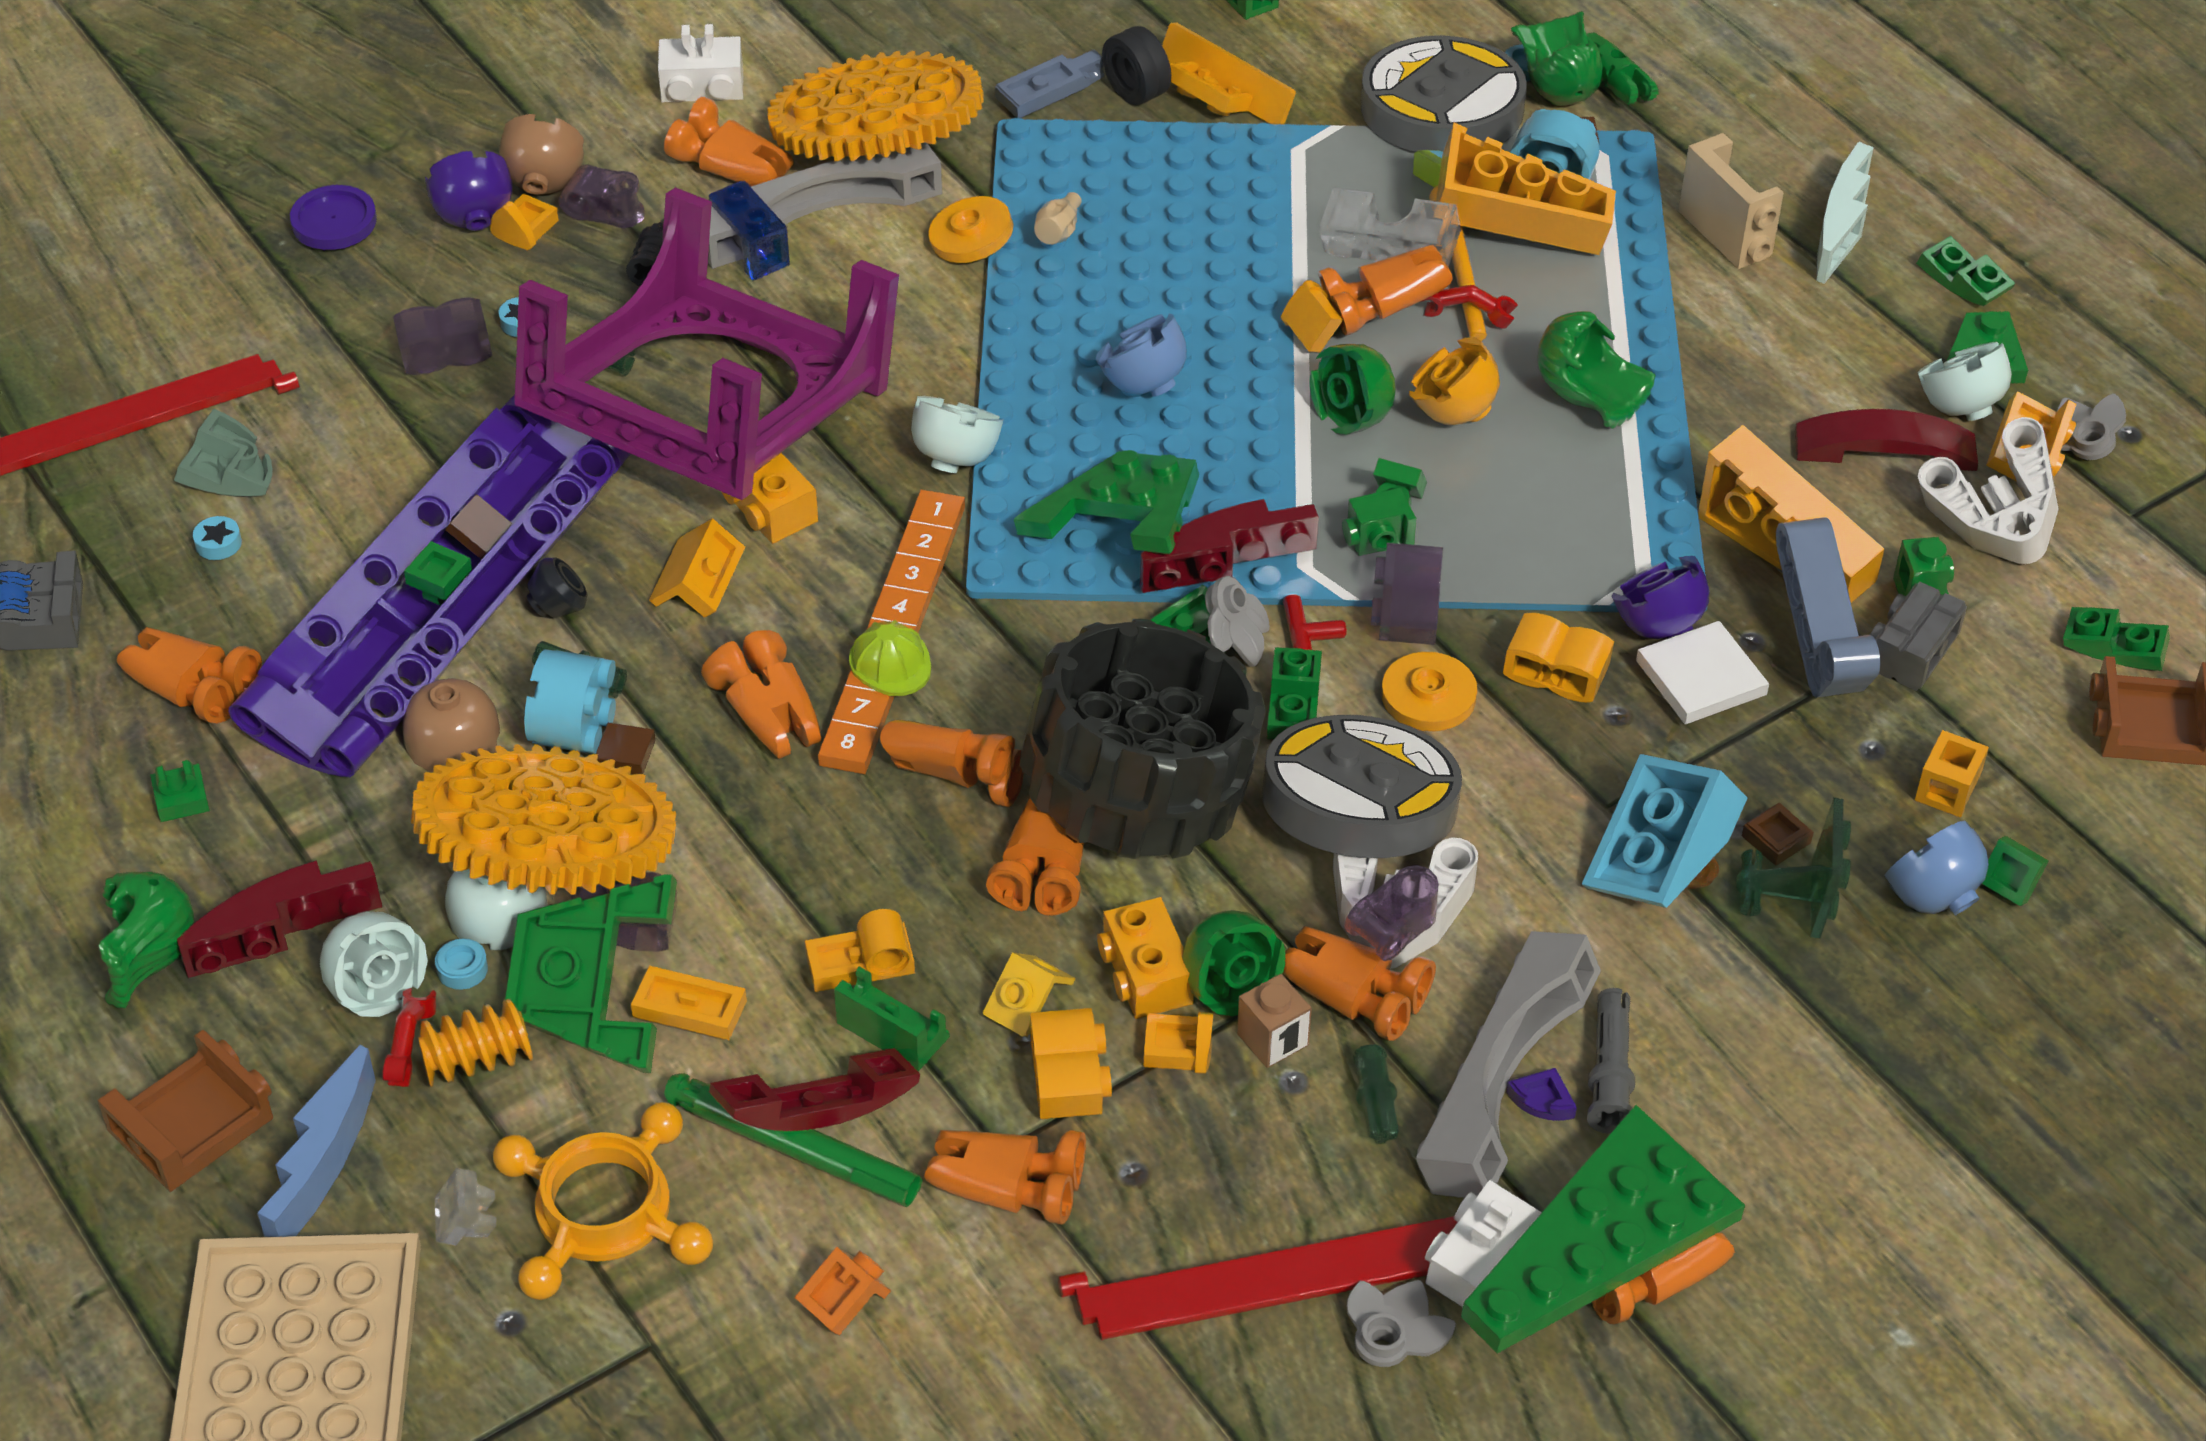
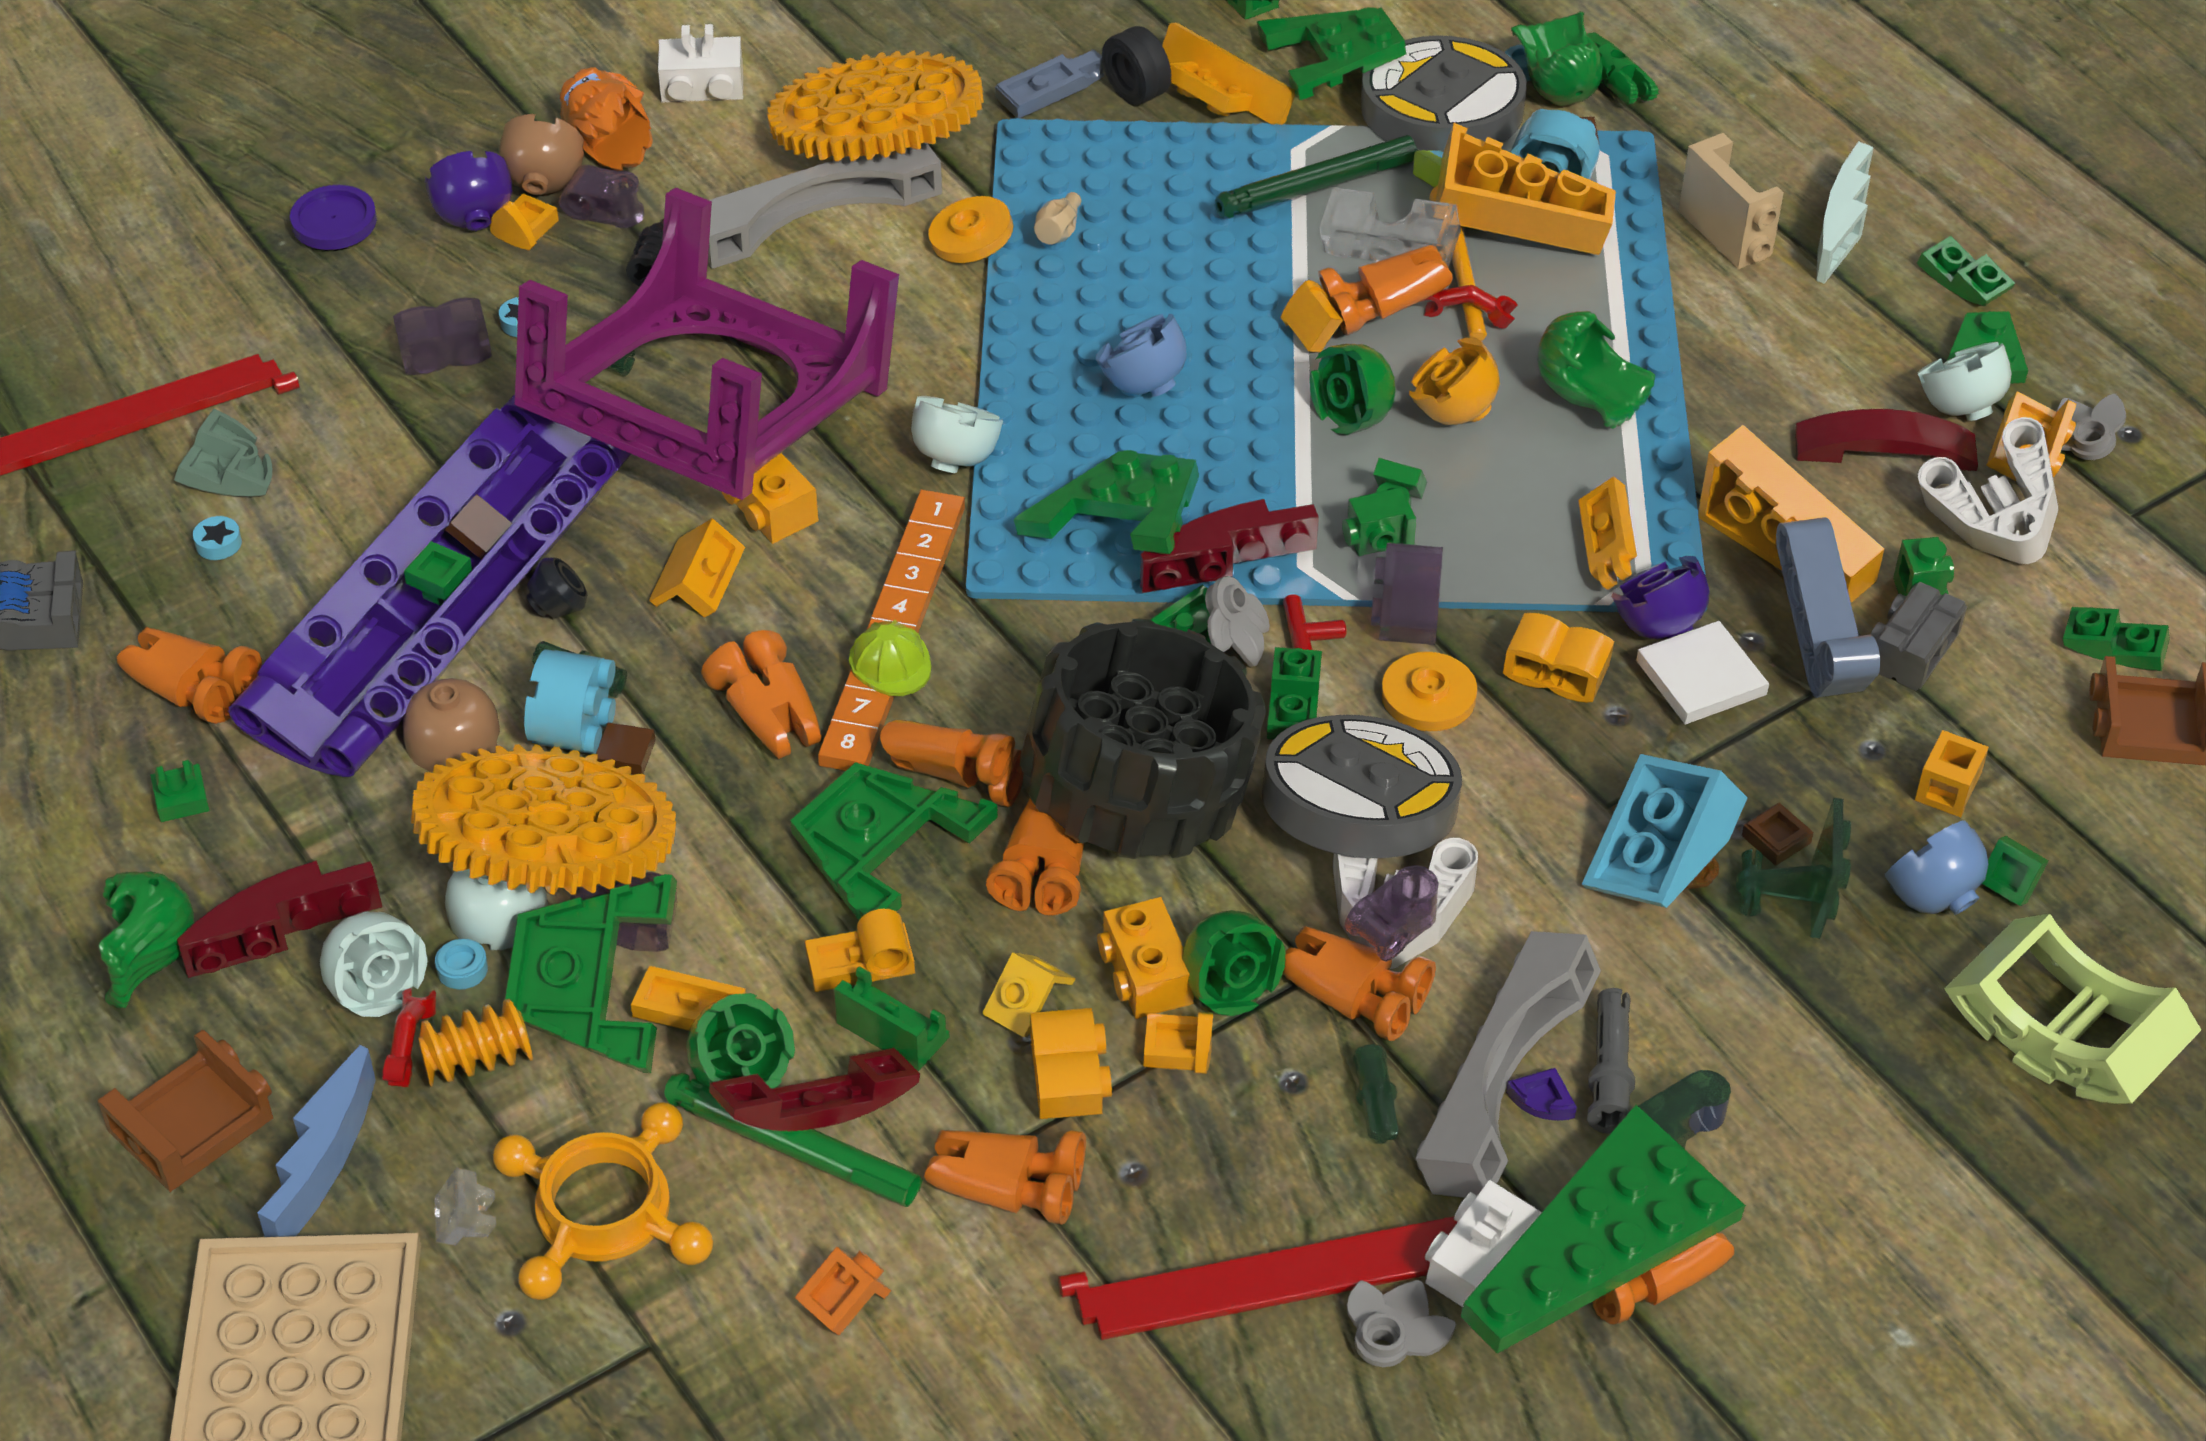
(608, 117): none -> orange head
(725, 150): orange piece -> none
(740, 1039): none -> green cylinder
(760, 229): clear blue bracket -> none
(867, 819): none -> green wing
(1274, 1020): medium nougat brick -> none
(1316, 177): none -> dark green piece
(1341, 40): none -> green wing
(1608, 532): none -> light orange hinge
(1690, 1105): none -> clear green leg
(2115, 1074): none -> yellowish green window

